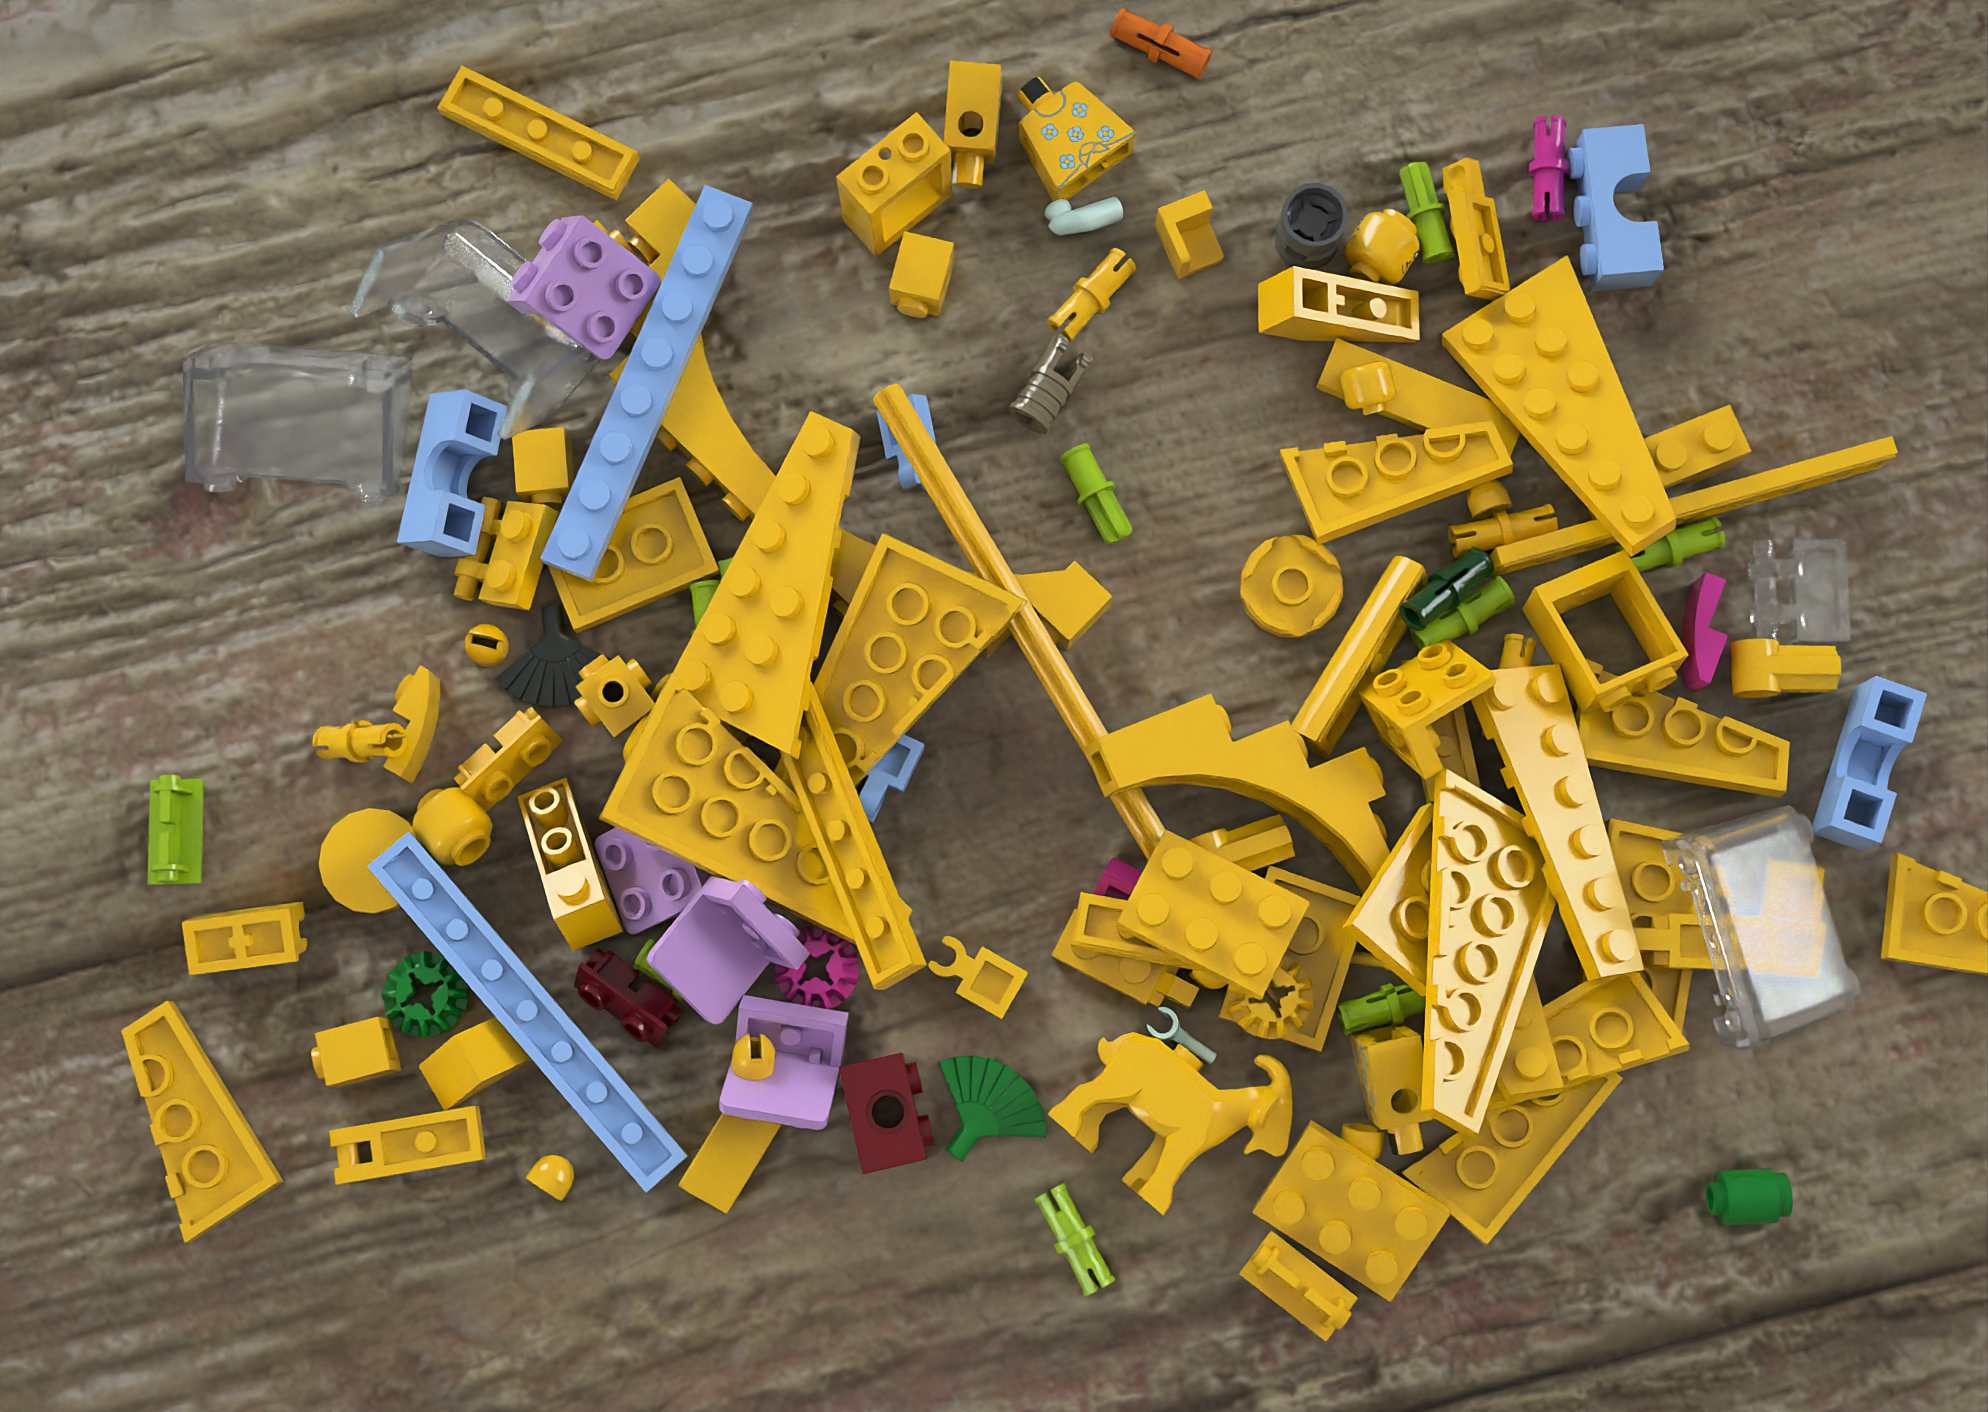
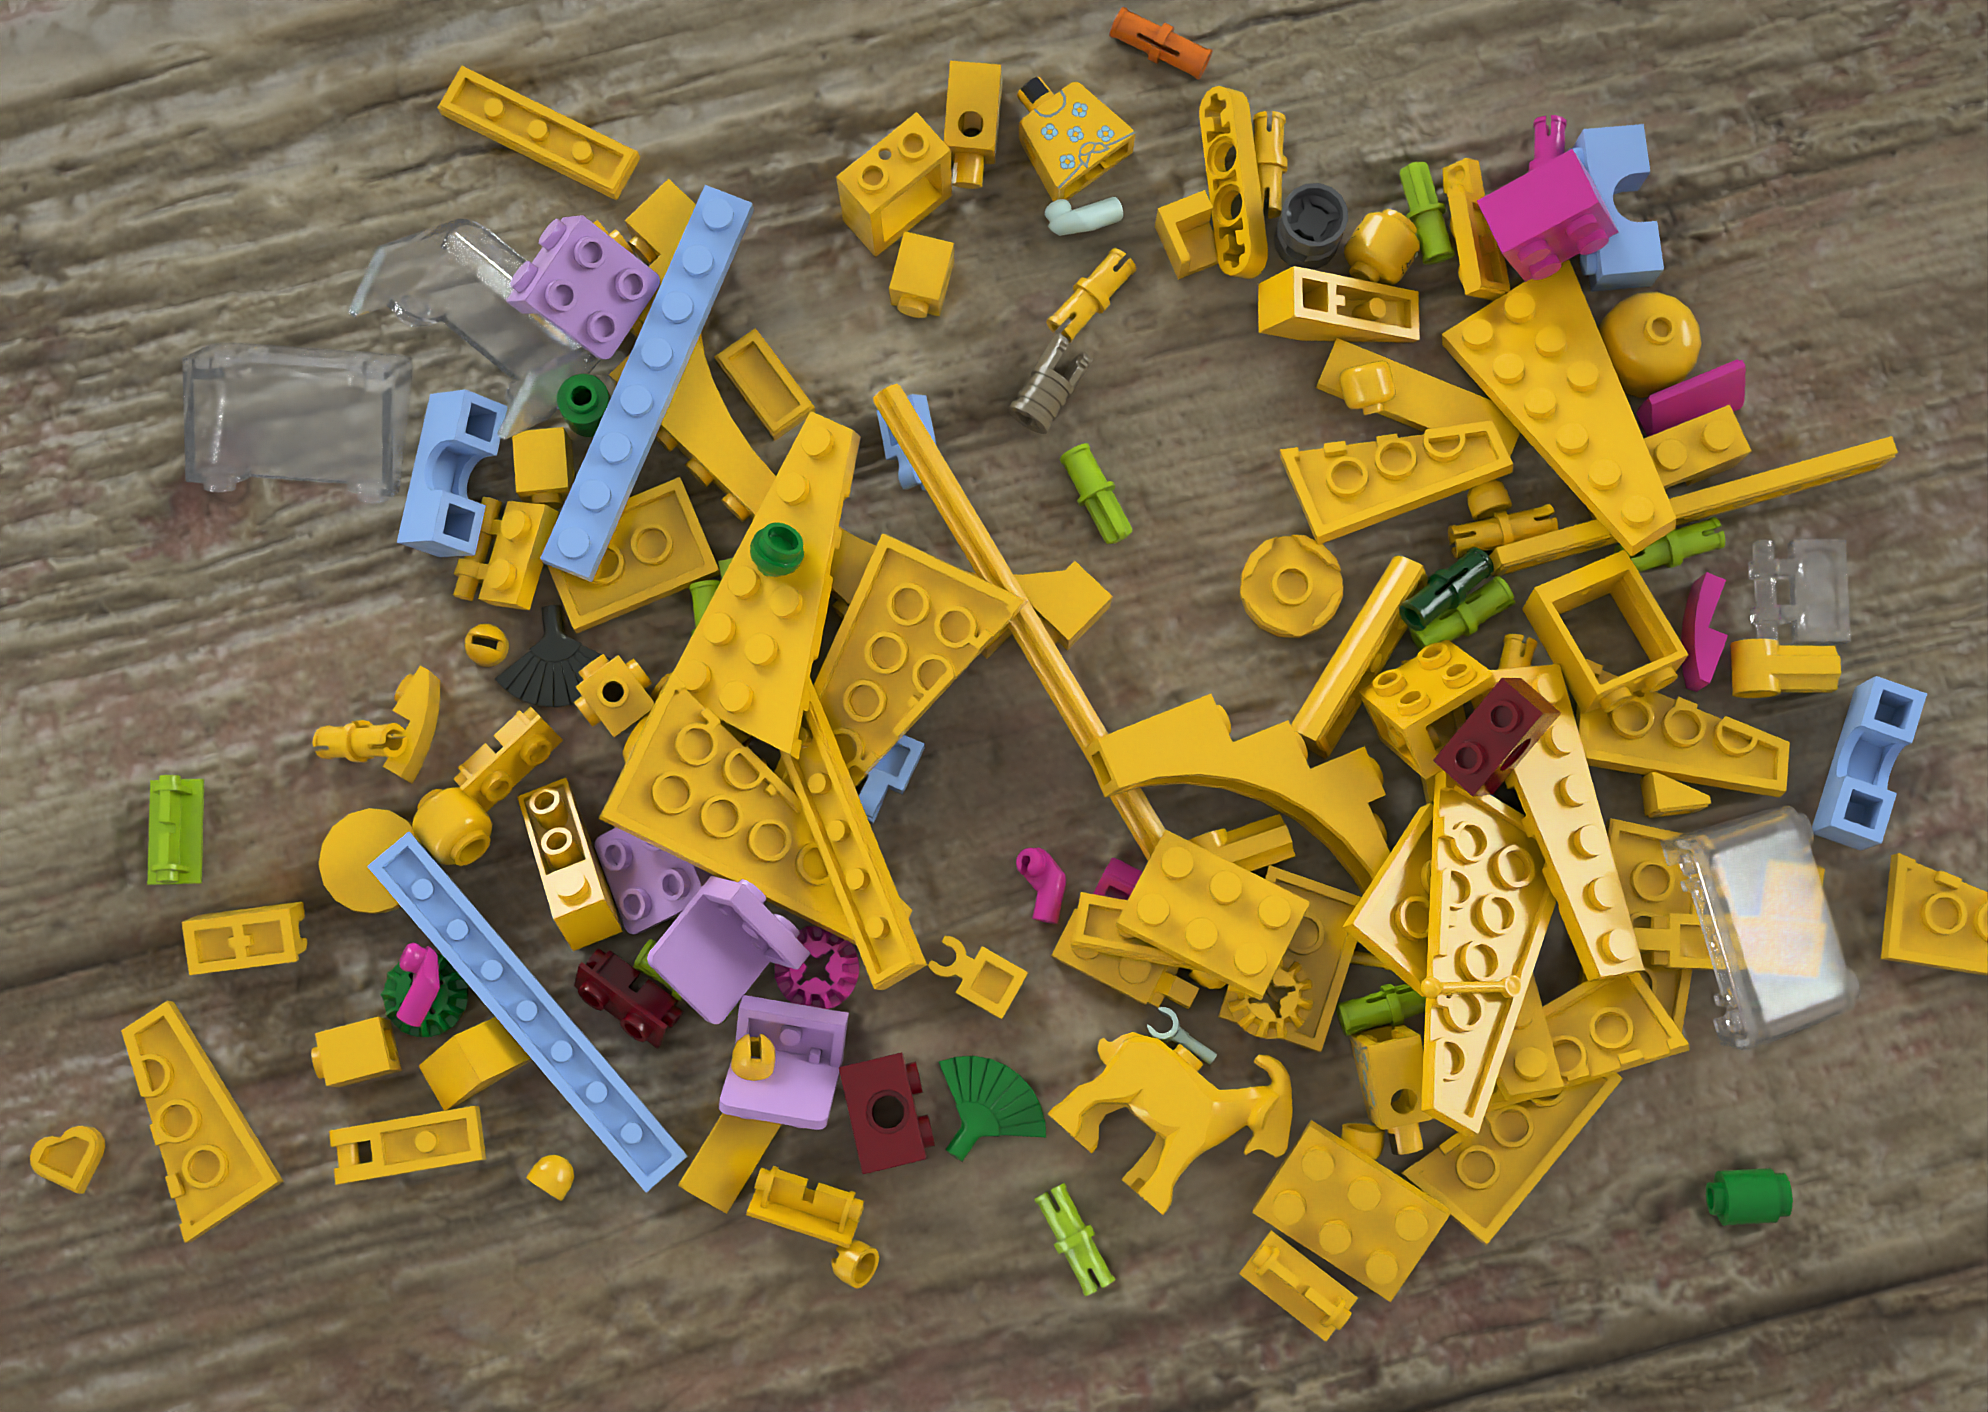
(69, 1158): none -> yellow tile
(425, 983): none -> dark pink arm
(580, 390): none -> green brick
(764, 384): none -> yellow tile
(777, 550): none -> green plate
(822, 1213): none -> yellow hinge
(855, 1264): none -> yellow hinge
(1046, 879): none -> dark pink arm
(1242, 240): none -> yellow beam
(1270, 159): none -> yellow pin
(1496, 736): none -> dark red brick
(1508, 986): none -> yellow hinge
(1548, 217): none -> dark pink brick
(1651, 342): none -> yellow cylinder
(1669, 797): none -> yellow slope
(1694, 398): none -> dark pink slope

